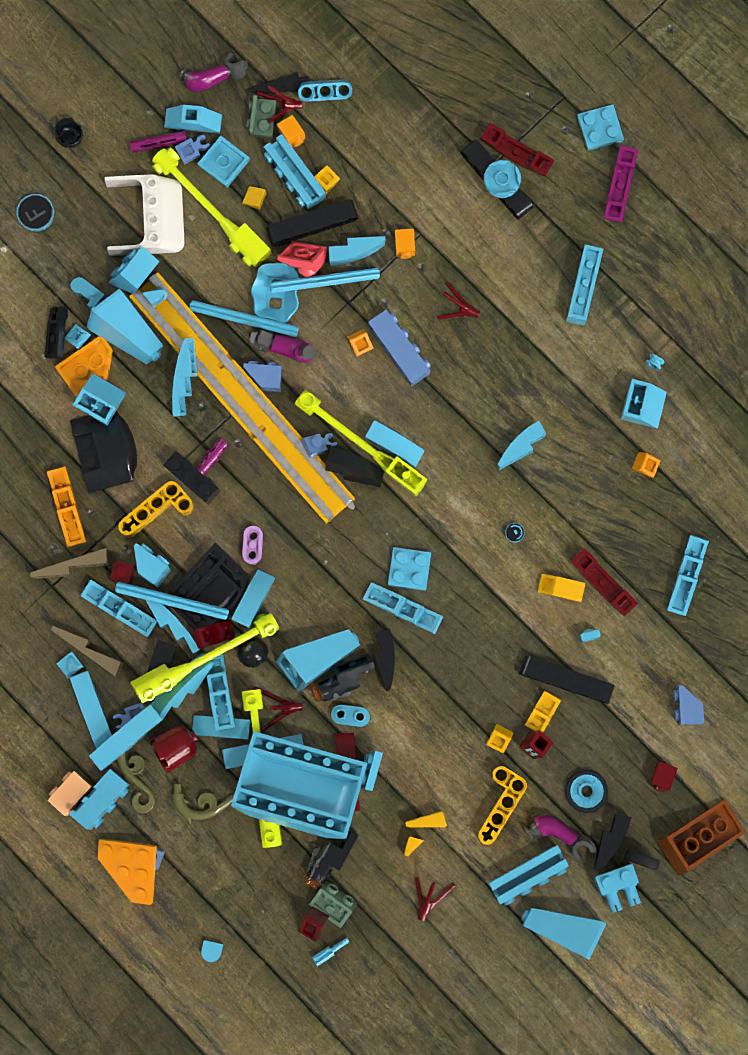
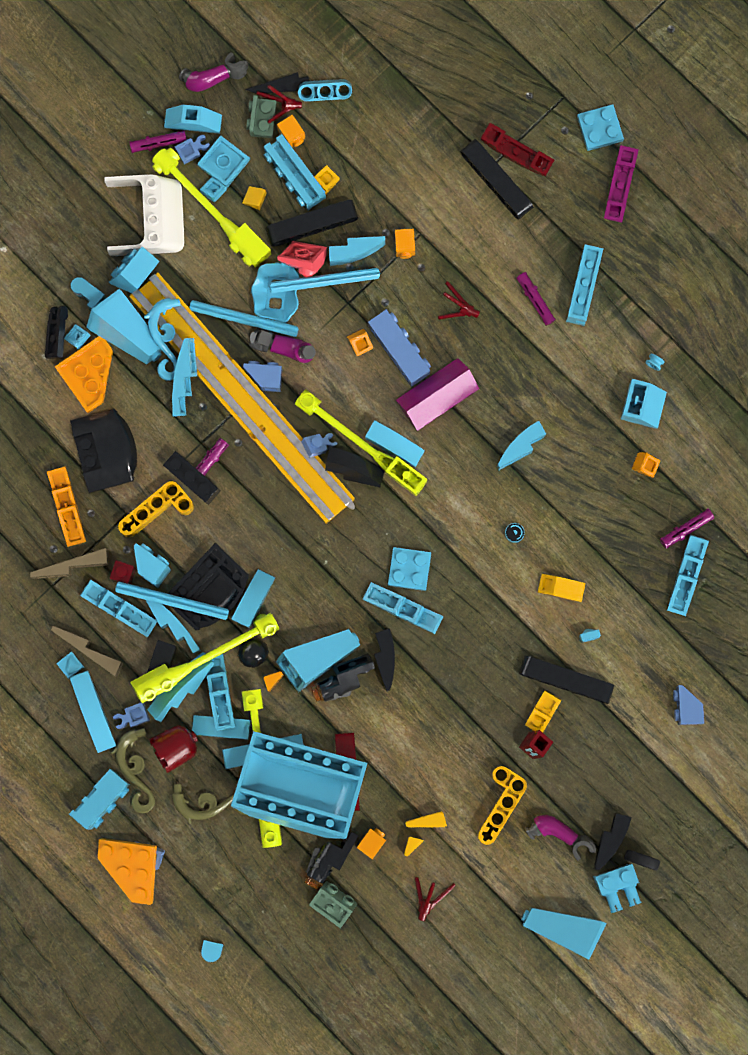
(35, 212): black tile -> none
(68, 133): black hair -> none
(70, 792): light nougat brick -> none
(99, 399): medium azure slope -> none
(125, 737): medium azure slope -> none
(156, 296): medium azure slope -> none
(169, 333): none -> medium azure plant
(213, 189): none -> medium azure tile
(213, 634): dark red slope -> none
(251, 545): lavender plate -> none
(272, 679): none -> light orange slope
(286, 707): dark red plant -> none
(313, 923): dark red slope -> none
(328, 952): medium azure axle -> none
(350, 715): medium azure plate -> none
(372, 842): none -> light orange brick
(373, 762): medium azure plate -> none
(438, 394): none -> slope
(499, 738): yellow slope -> none
(502, 179): medium azure tile -> none
(528, 875): medium azure brick -> none
(535, 298): none -> magenta pin
(598, 786): wheel -> none
(603, 582): dark red slope -> none
(663, 777): dark red brick -> none
(668, 540): none -> magenta pin
(701, 837): dark orange slope -> none

